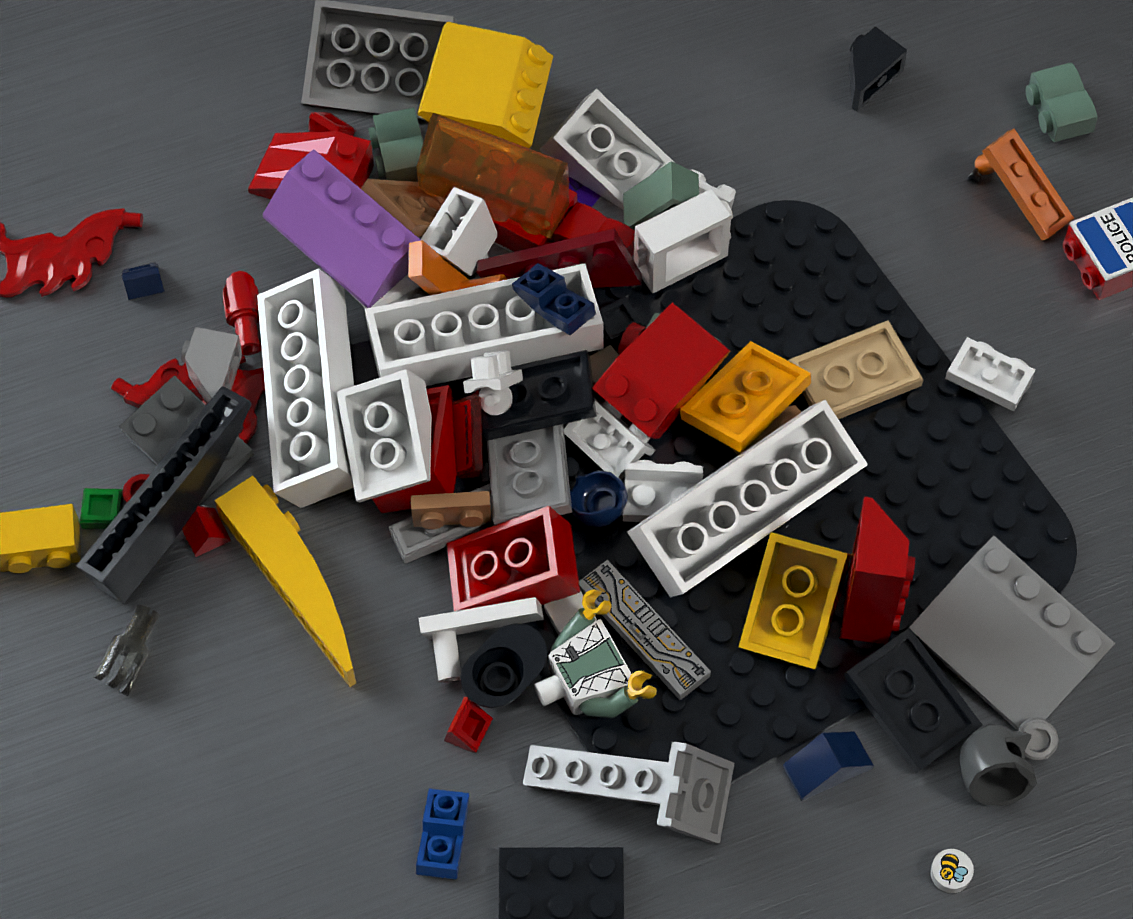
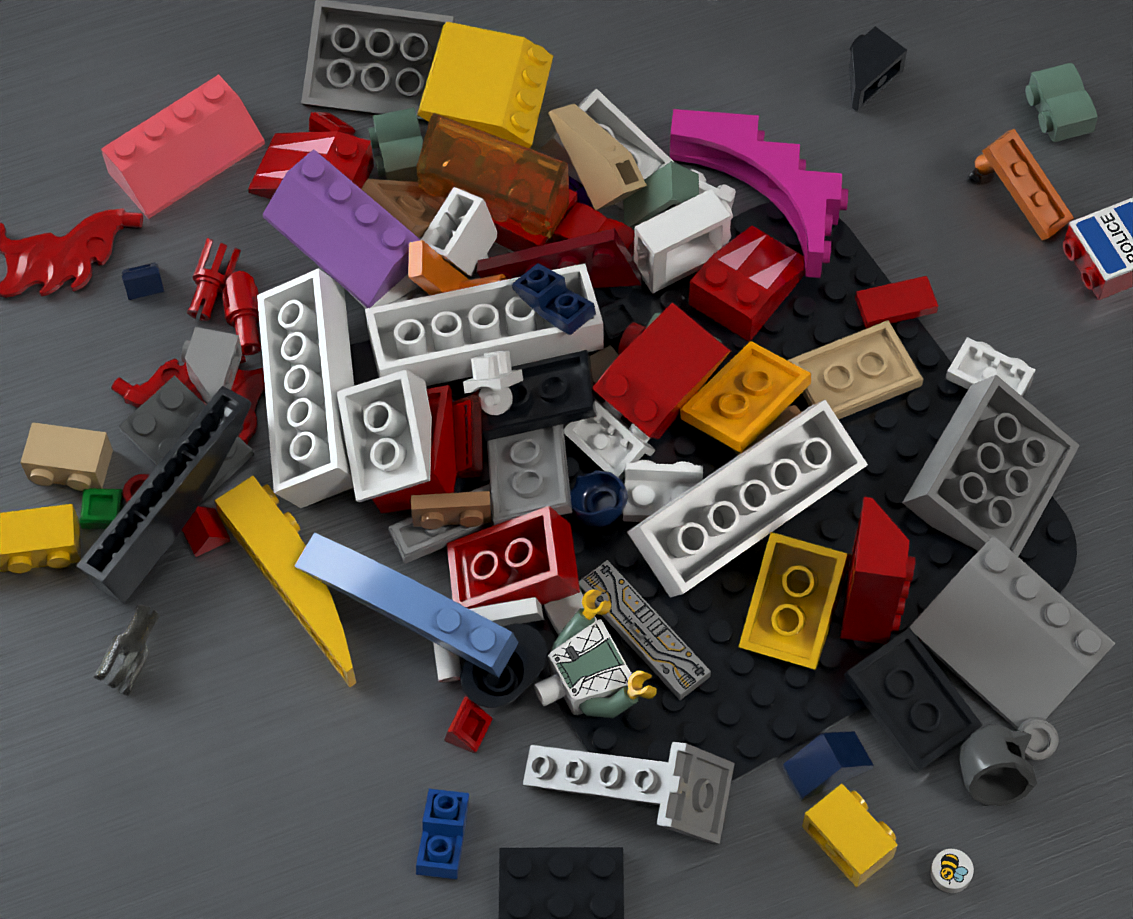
(66, 456): none -> tan brick
(182, 146): none -> coral slope
(210, 281): none -> red arm
(409, 603): none -> medium blue slope
(599, 159): none -> tan slope
(746, 281): none -> red slope
(773, 168): none -> dark pink arch
(850, 834): none -> yellow brick
(896, 301): none -> red tile
(992, 469): none -> light grey slope

